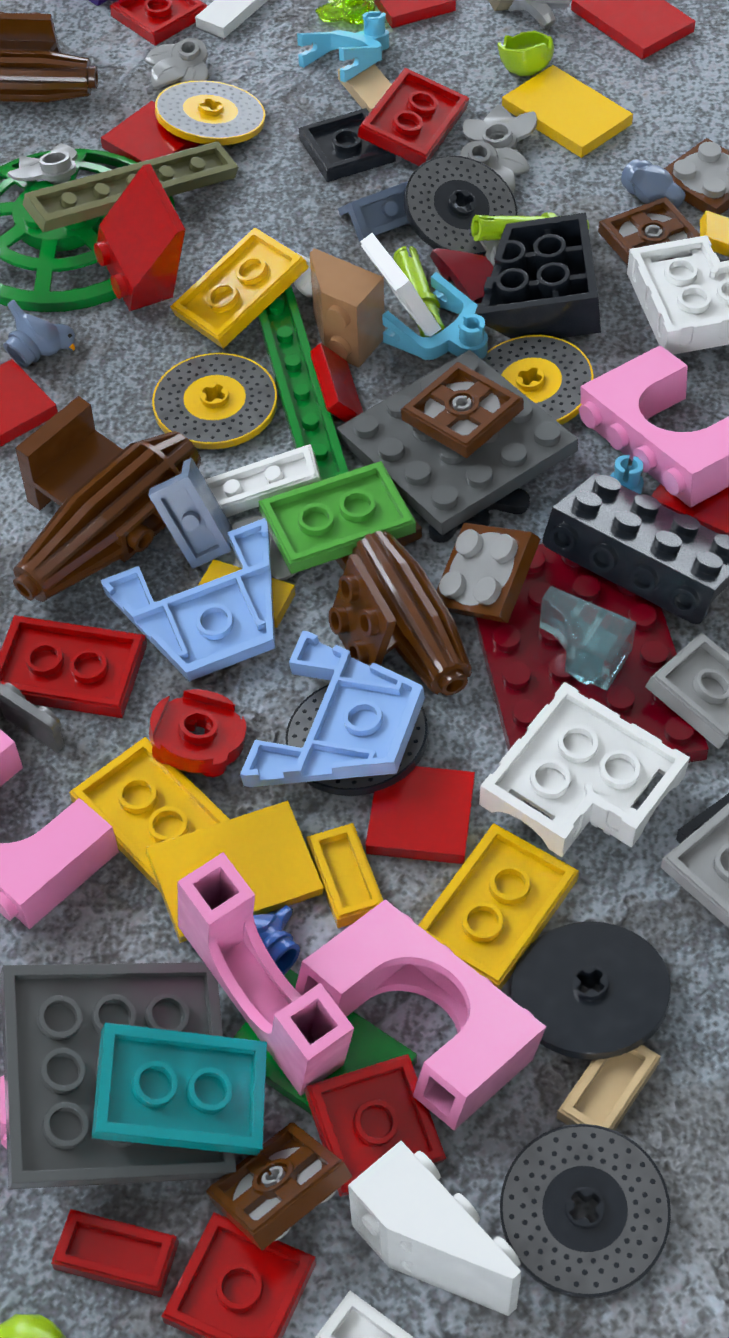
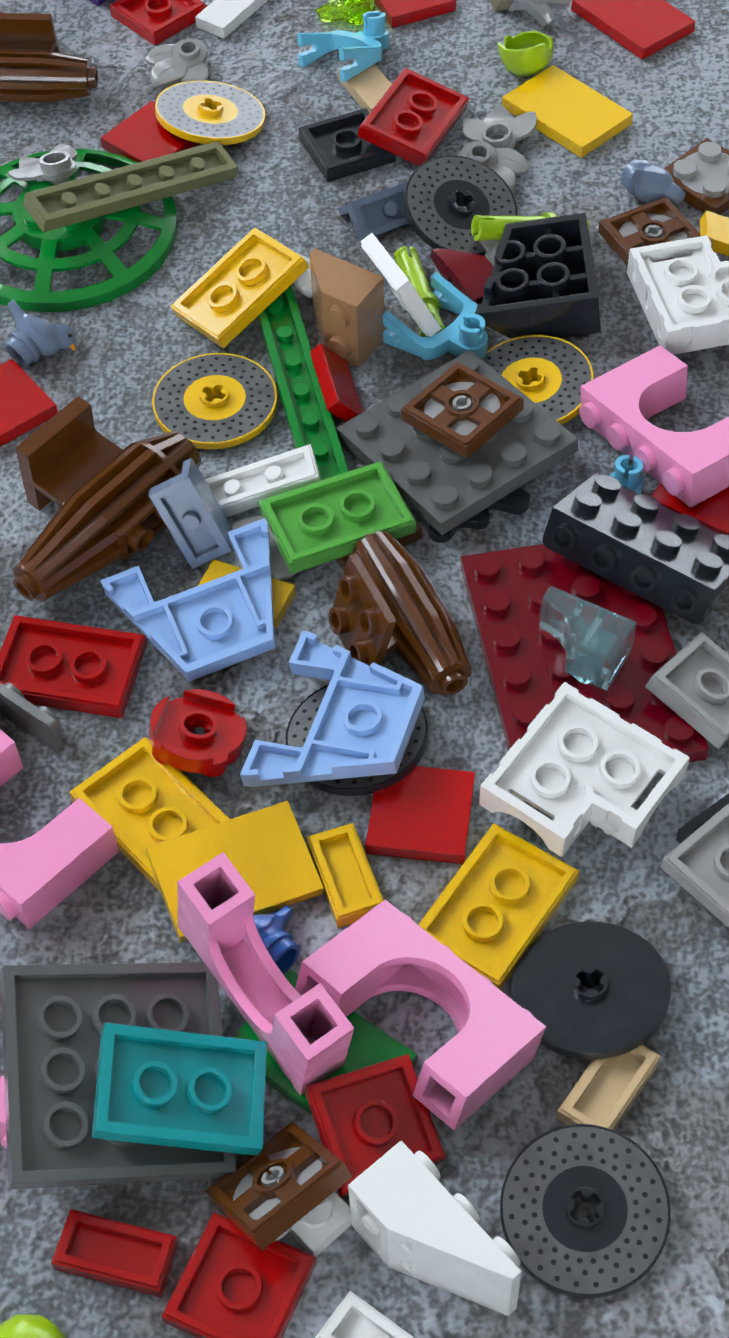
(141, 242): red slope -> none
(322, 1225): none -> white plate
(487, 571): piece -> none

